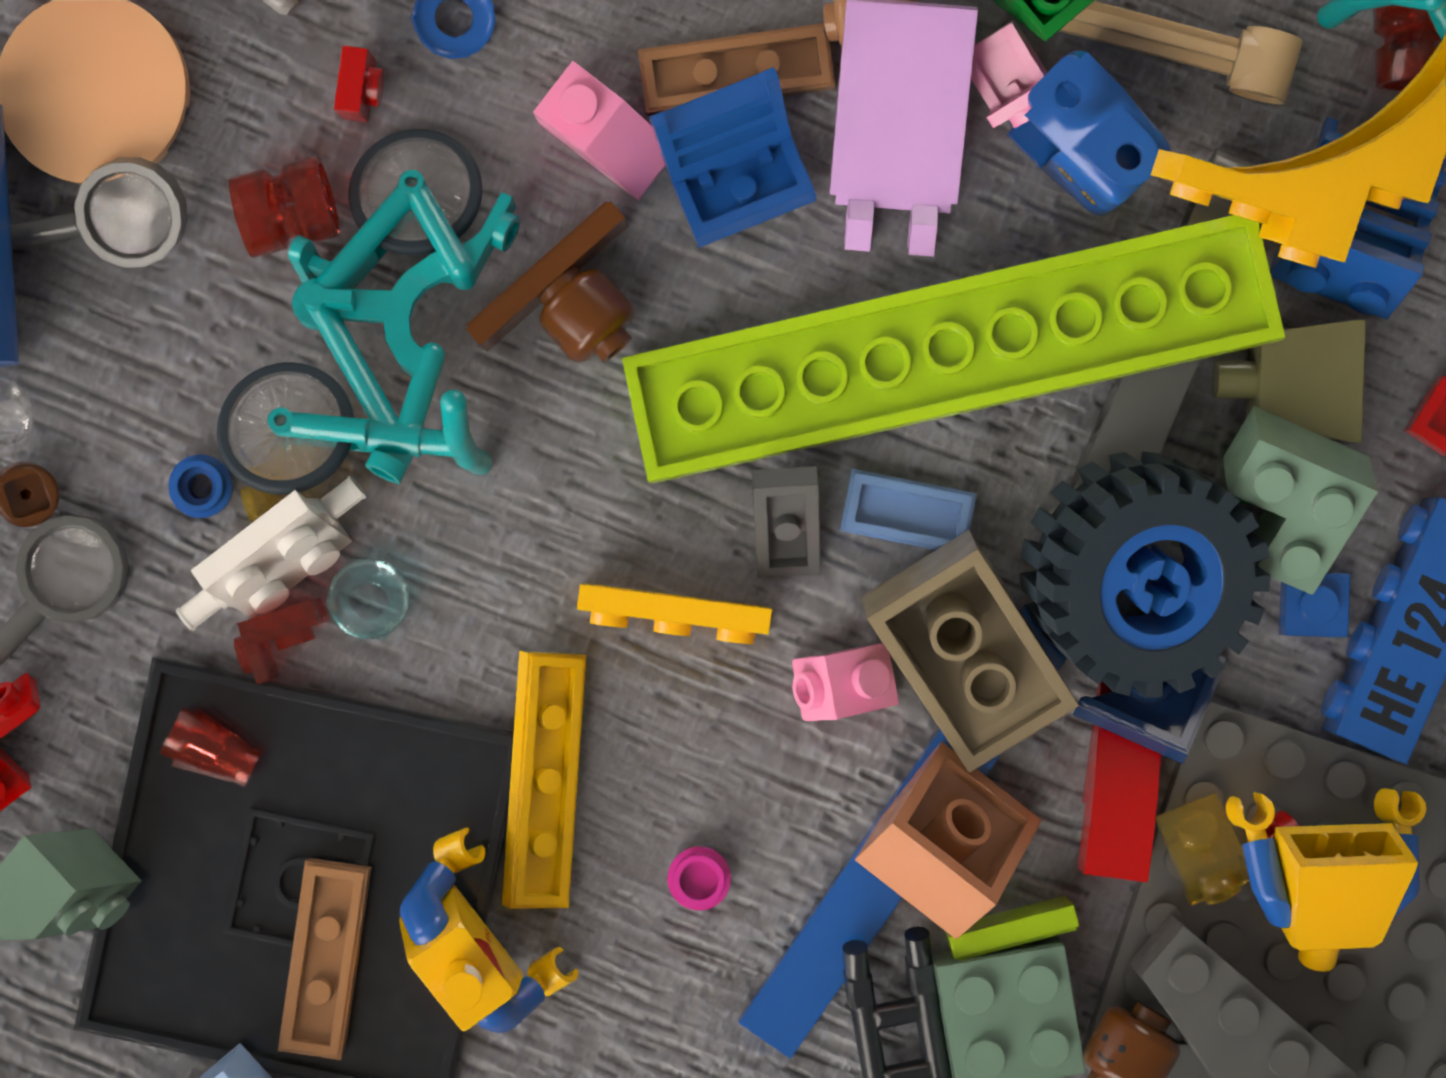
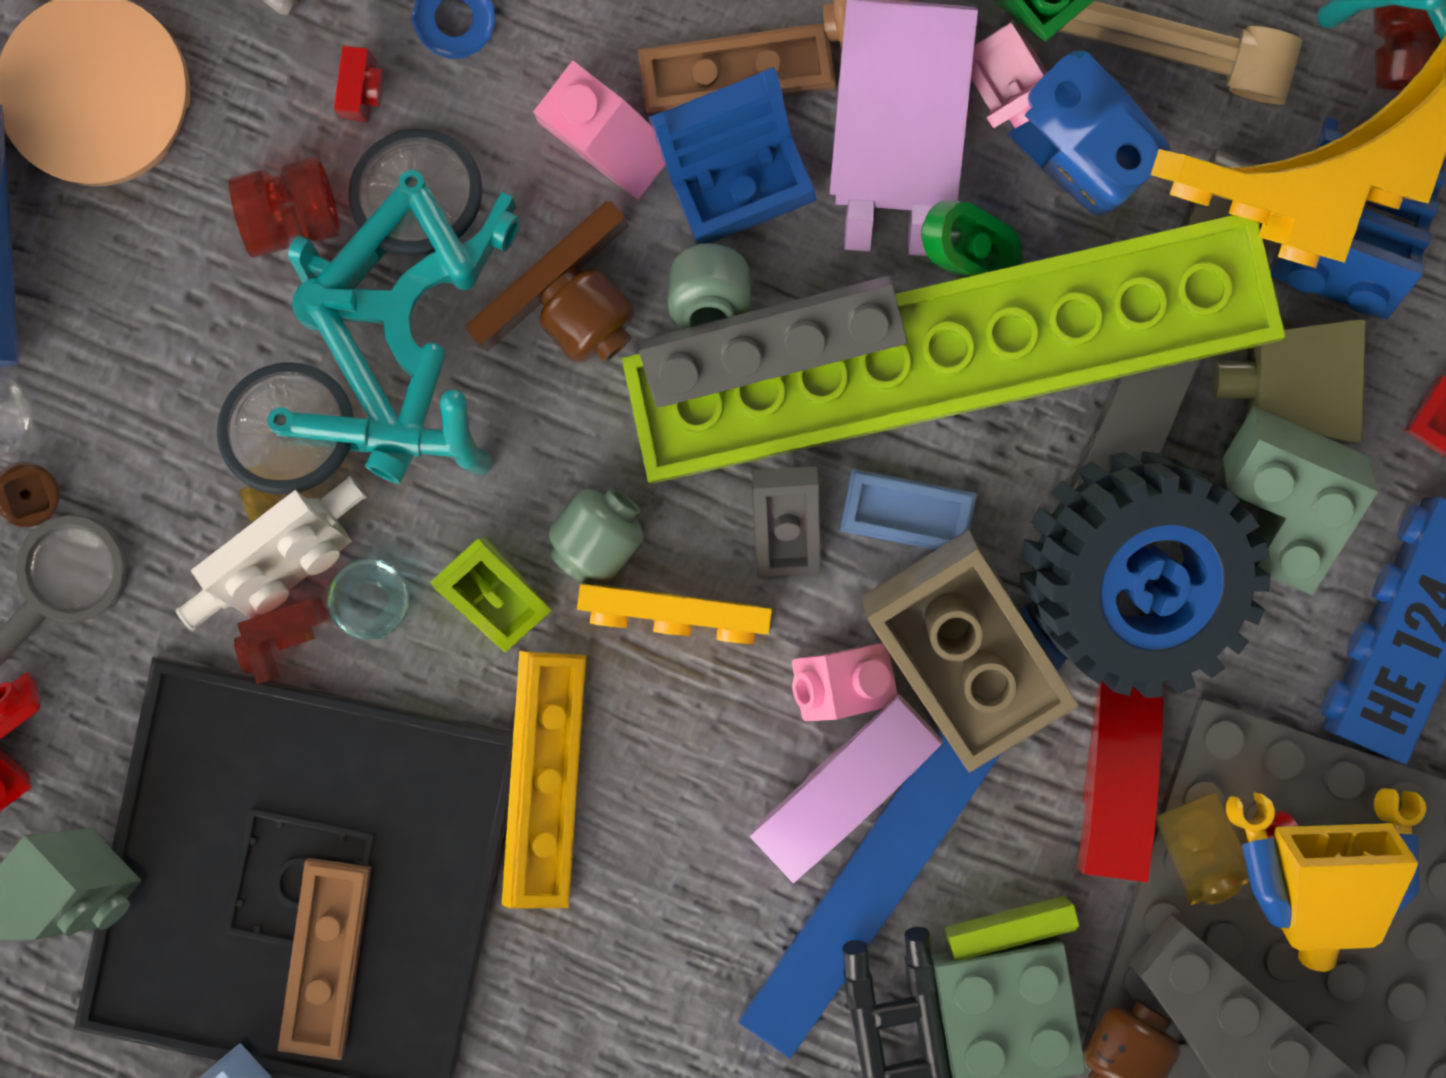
(124, 212): piece -> none
(181, 486): blue plate -> none
(209, 748): clear red cone -> none
(460, 954): torso -> none
(491, 594): none -> lime slope
(596, 535): none -> sand green head
(699, 878): dark pink plate -> none
(708, 285): none -> sand green head
(773, 341): none -> dark grey plate
(846, 788): none -> lavender slope
(949, 842): nougat slope -> none
(968, 240): none -> green plate
(1157, 723): dark blue tile -> none
(1316, 614): blue plate -> none

